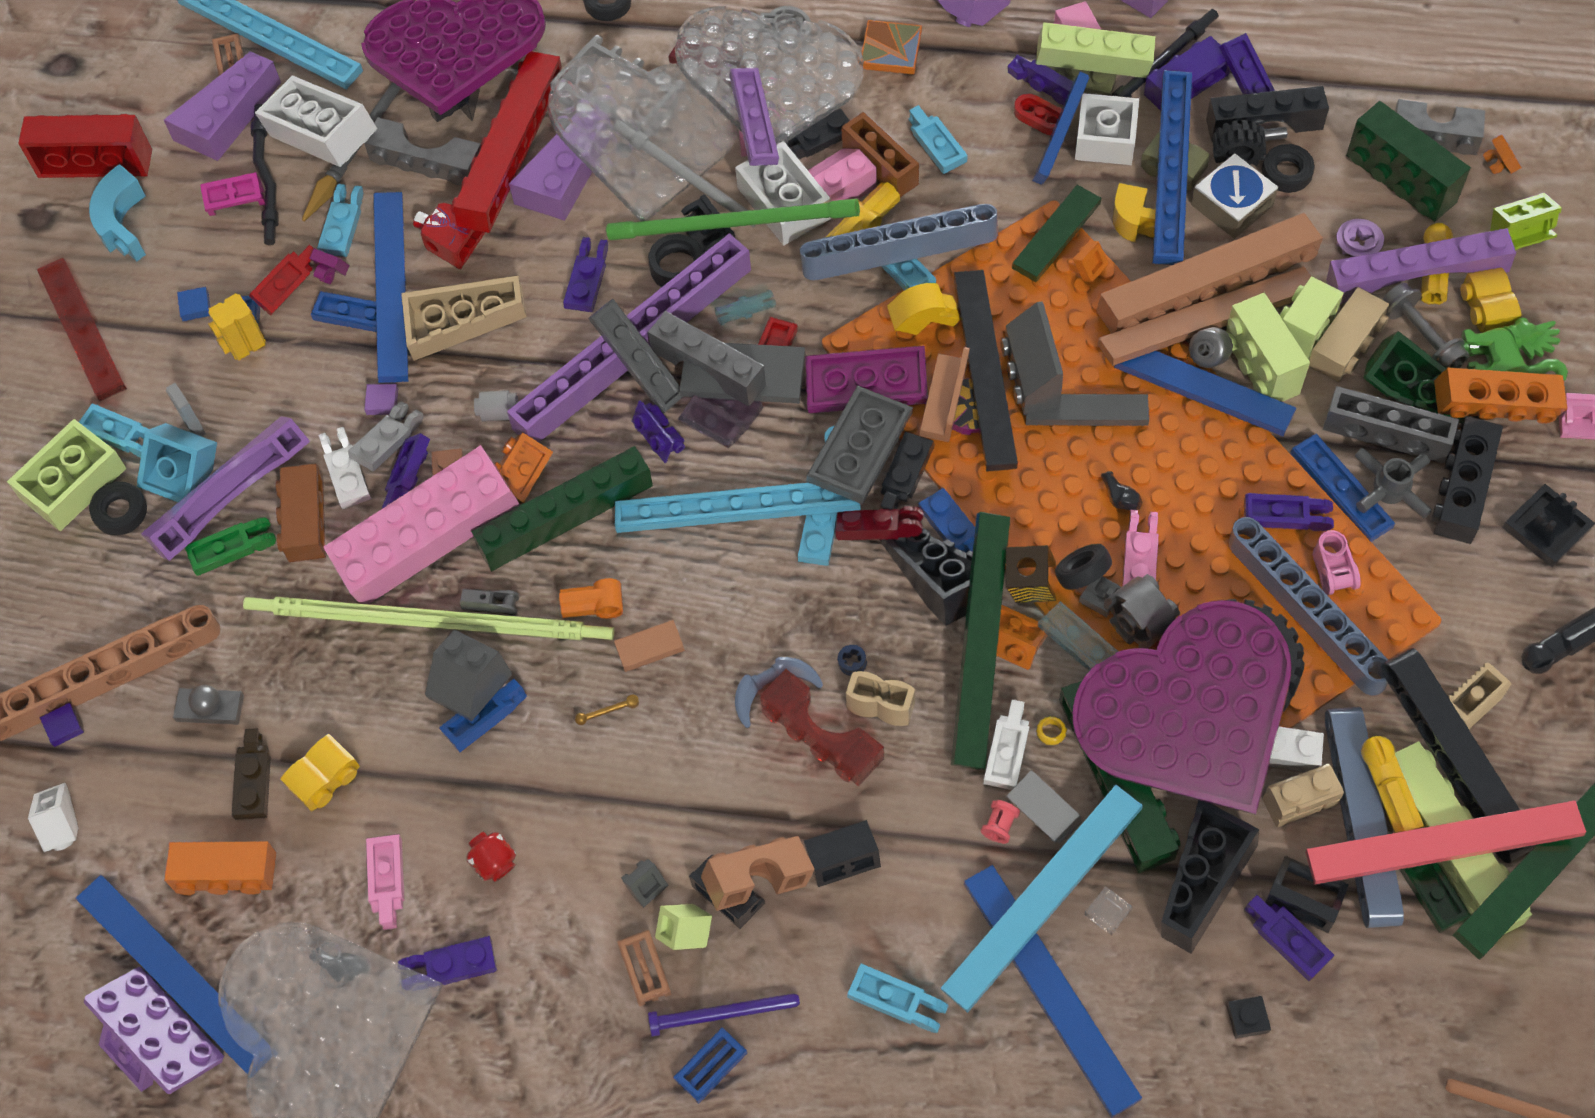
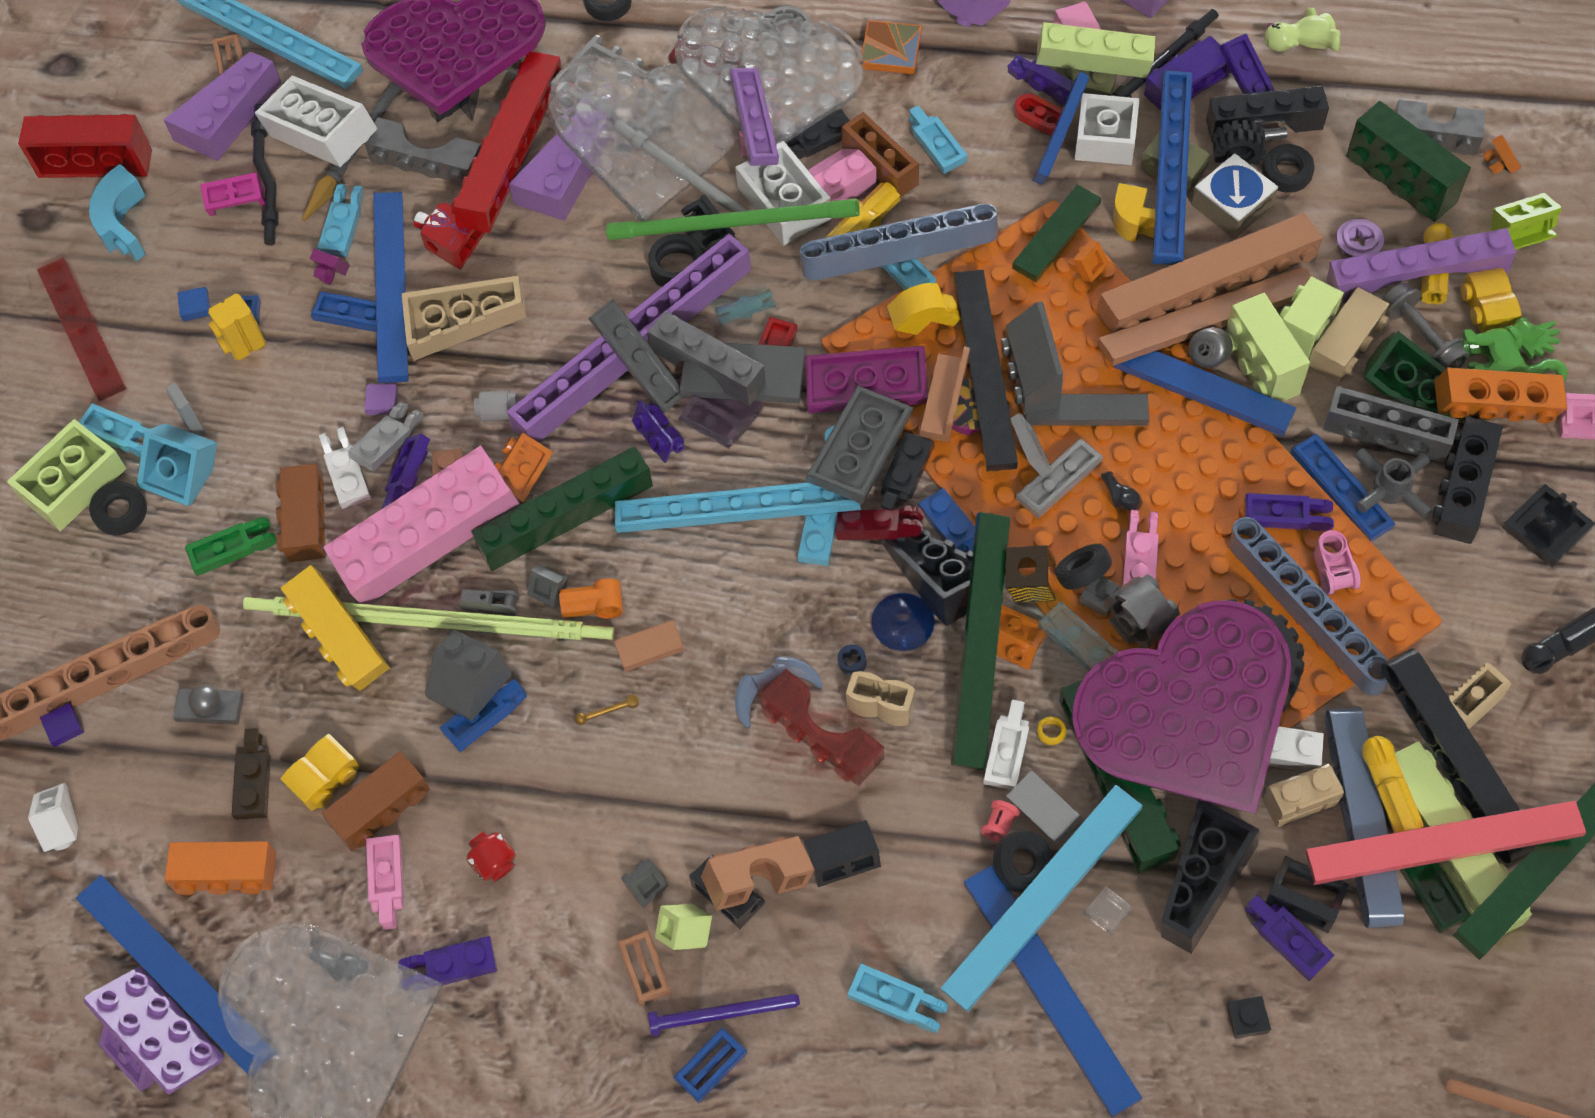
(192, 513): medium lavender arch -> none
(282, 281): red hinge -> none
(334, 628): none -> yellow brick
(376, 801): none -> dark orange brick
(546, 585): none -> dark grey tile
(586, 277): dark purple hinge -> none
(902, 634): none -> clear blue dish
(1004, 854): none -> black tyre
(1031, 444): none -> light grey tile
(1064, 475): none -> light grey tile
(1311, 32): none -> yellowish green animal

